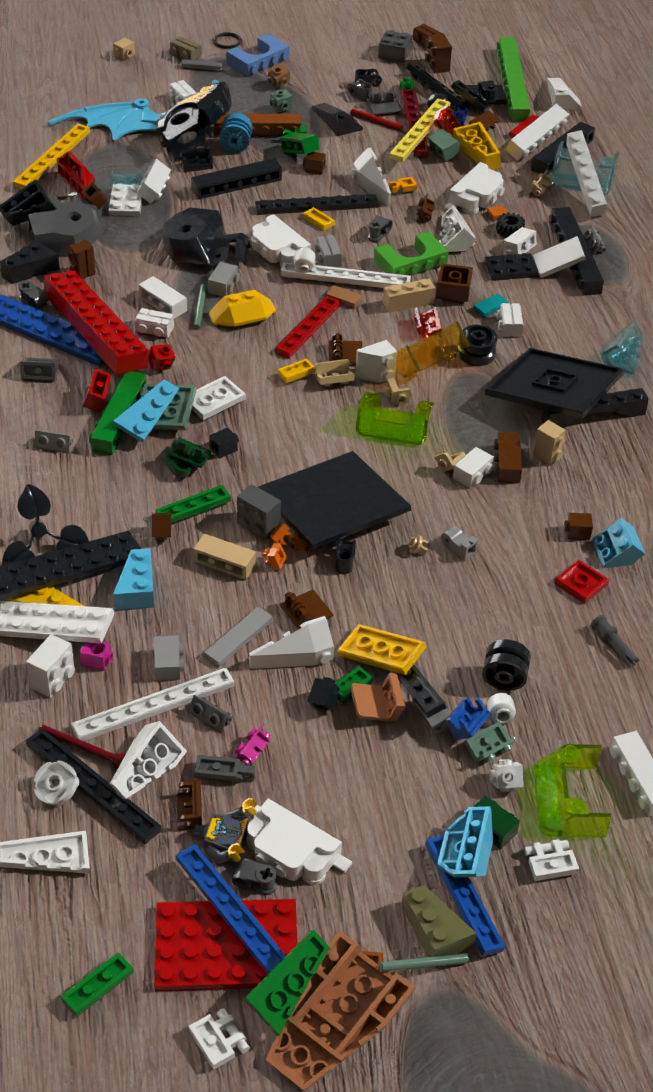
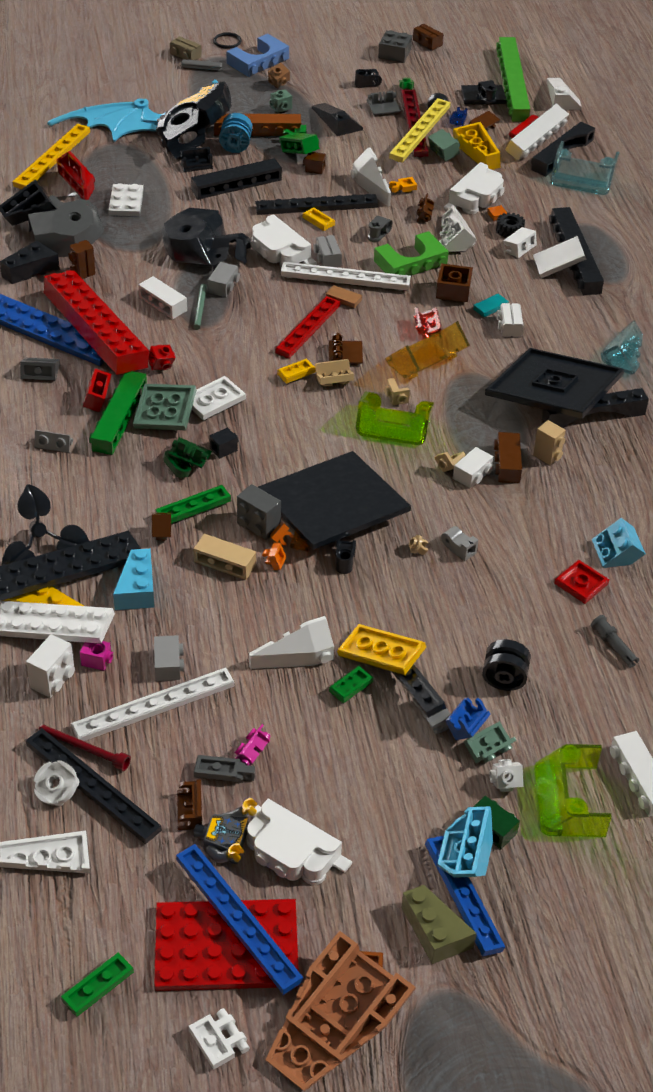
(32, 294): dark grey piece -> none
(95, 195): reddish brown brick -> none
(124, 49): tan brick -> none
(128, 179): clear light blue hinge -> none
(146, 412): medium azure wing -> none
(148, 757): white wedge -> none
(154, 181): white brick -> none
(154, 322): white brick -> none
(180, 91): white brick -> none
(209, 713): dark grey hinge -> none
(238, 636): light grey tile -> none
(241, 309): yellow wedge -> none
(253, 875): dark grey piece -> none
(283, 986): green wing -> none
(304, 259): white head -> none
(304, 607): reddish brown hinge -> none
(324, 694): black brick -> none
(360, 89): dark grey piece -> none
(376, 362): white slope -> none
(377, 119): red bar -> none
(379, 702): nougat bracket -> none
(409, 295): tan brick -> none
(423, 962): sand green bar -> none
(435, 84): black plate -> none
(438, 53): reddish brown brick -> none
(446, 120): clear red bracket -> none
(470, 96): black plate -> none
(482, 345): black wheel -> none
(501, 708): white head -> none
(511, 266): black plate -> none
(541, 184): tan hinge -> none
(551, 865): white plate -> none
(579, 526): reddish brown brick -> none
(586, 174): white brick -> none
(594, 240): light grey hinge -> none

